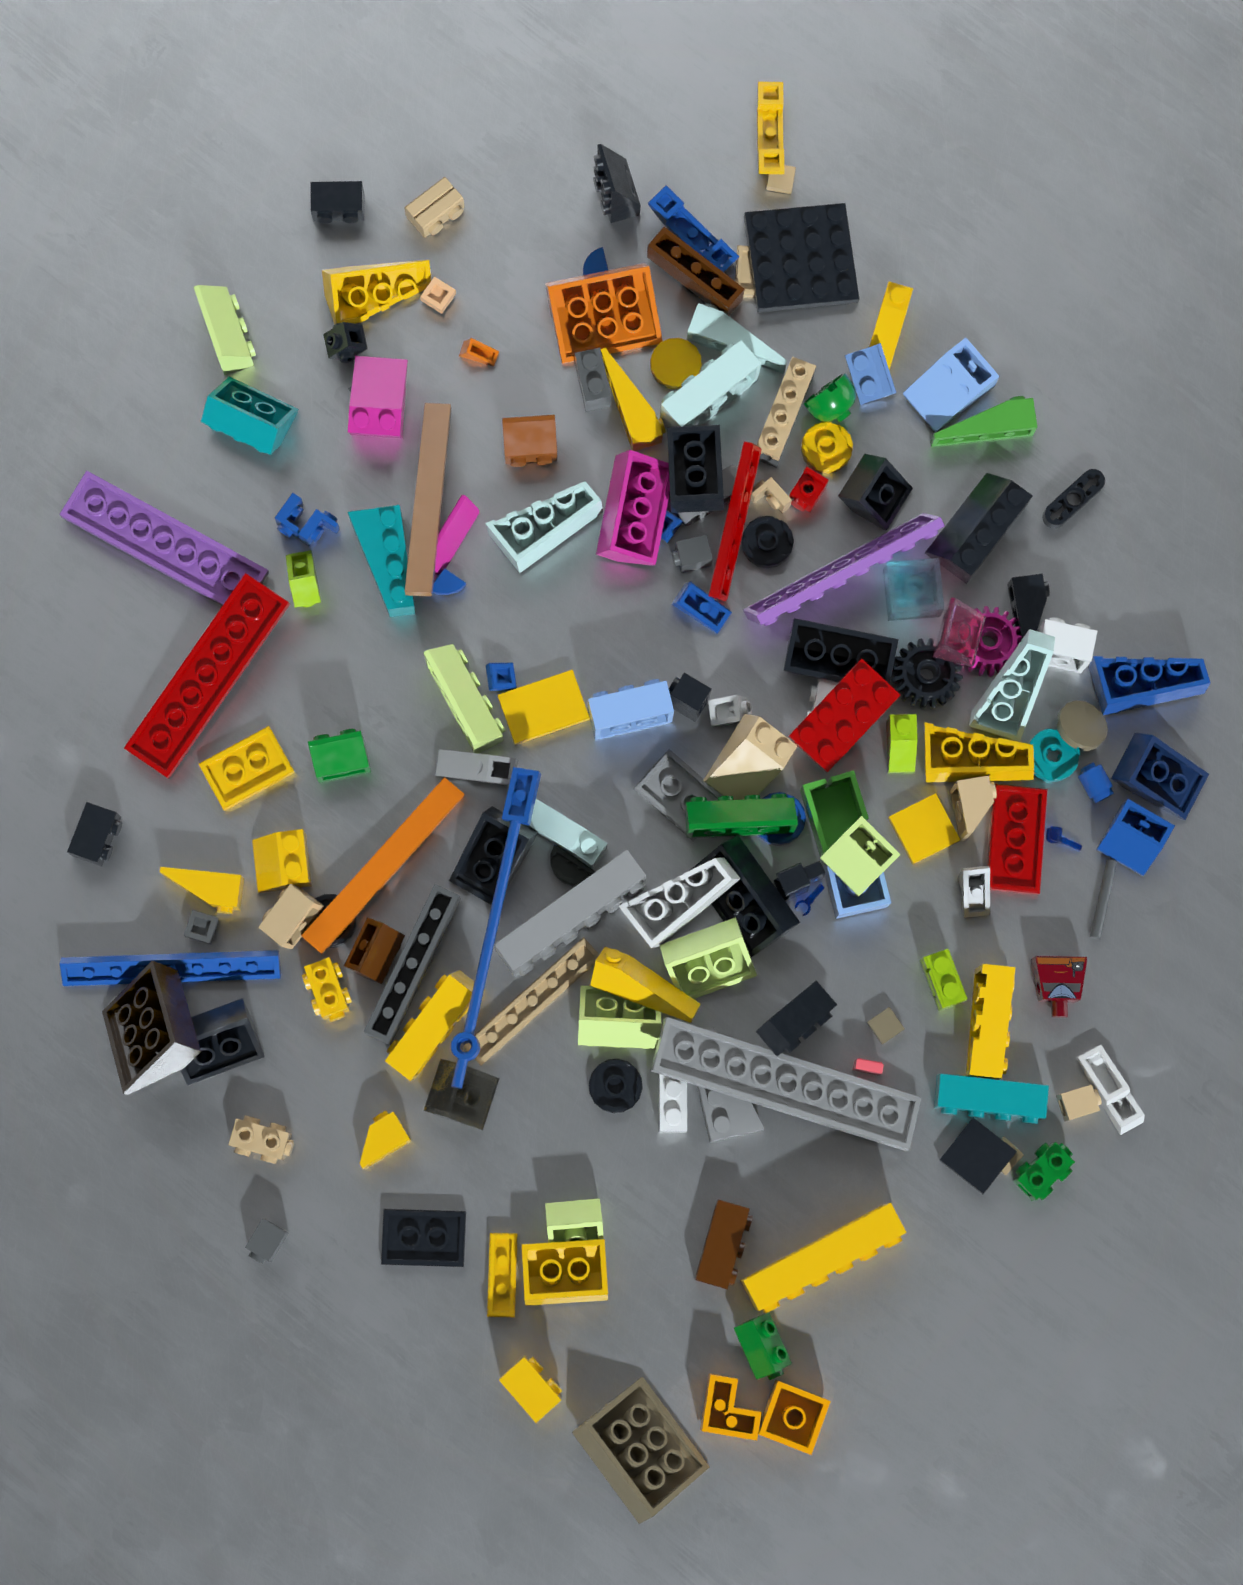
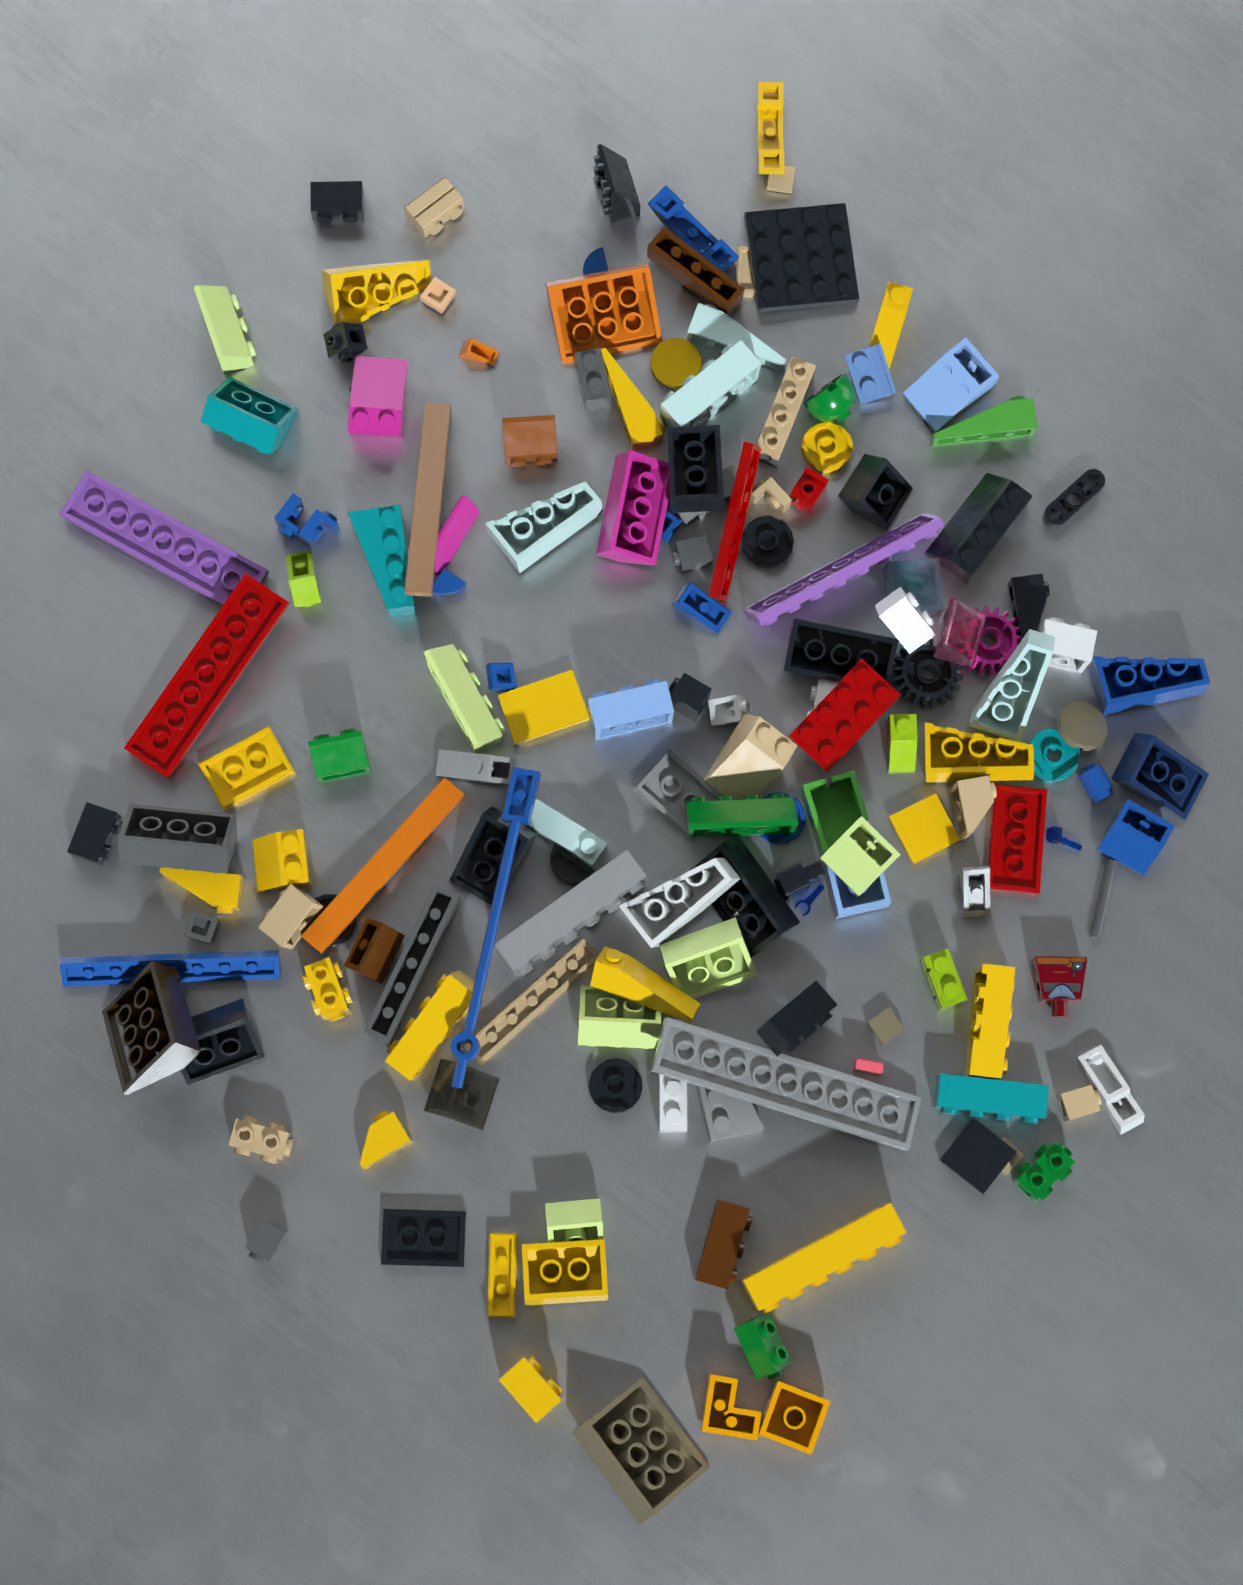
(177, 838): none -> dark grey brick
(905, 620): none -> white brick

